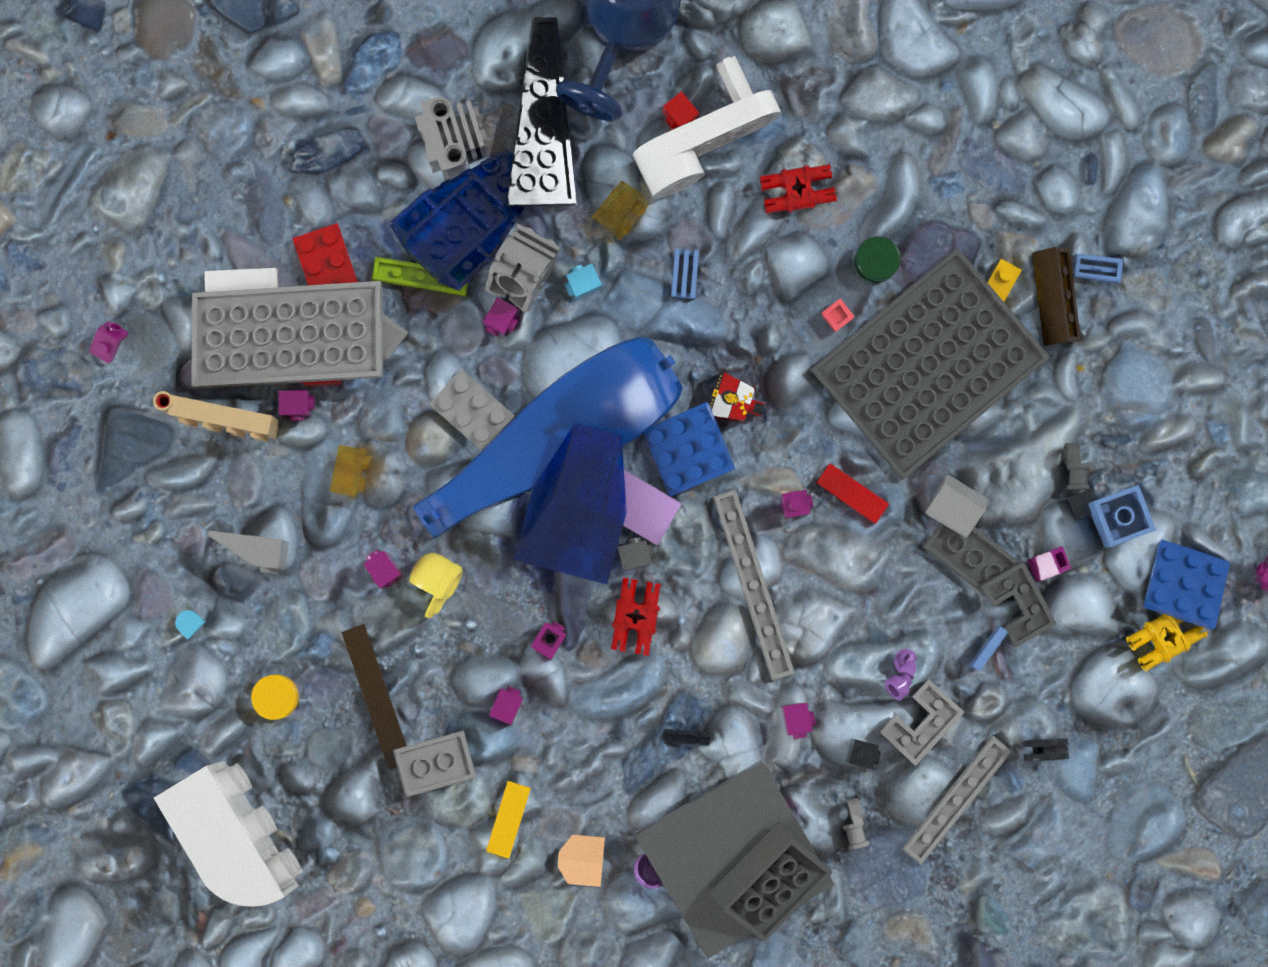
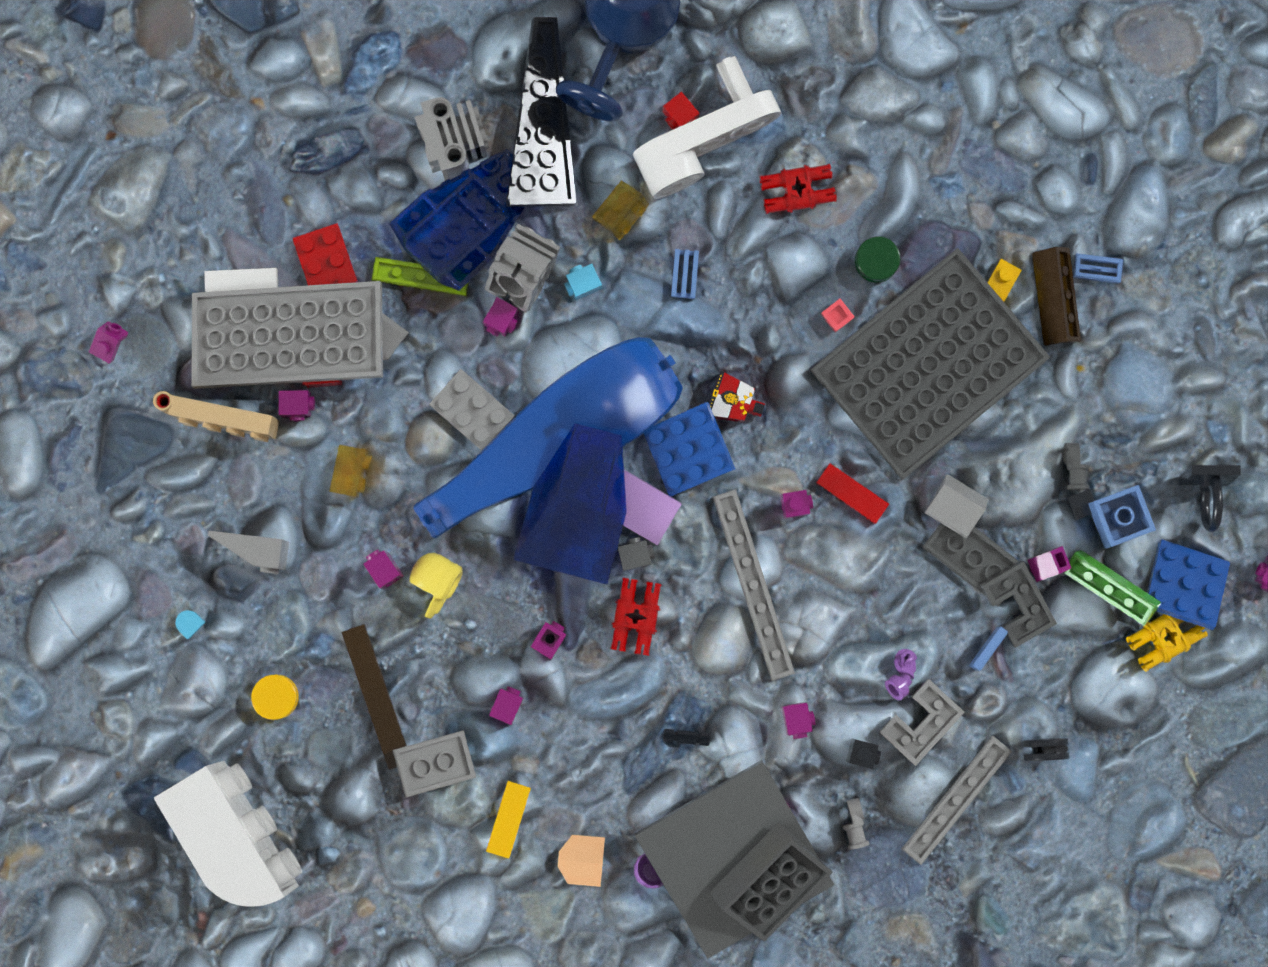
(1112, 587): none -> bright green slope
(1210, 479): none -> black tile

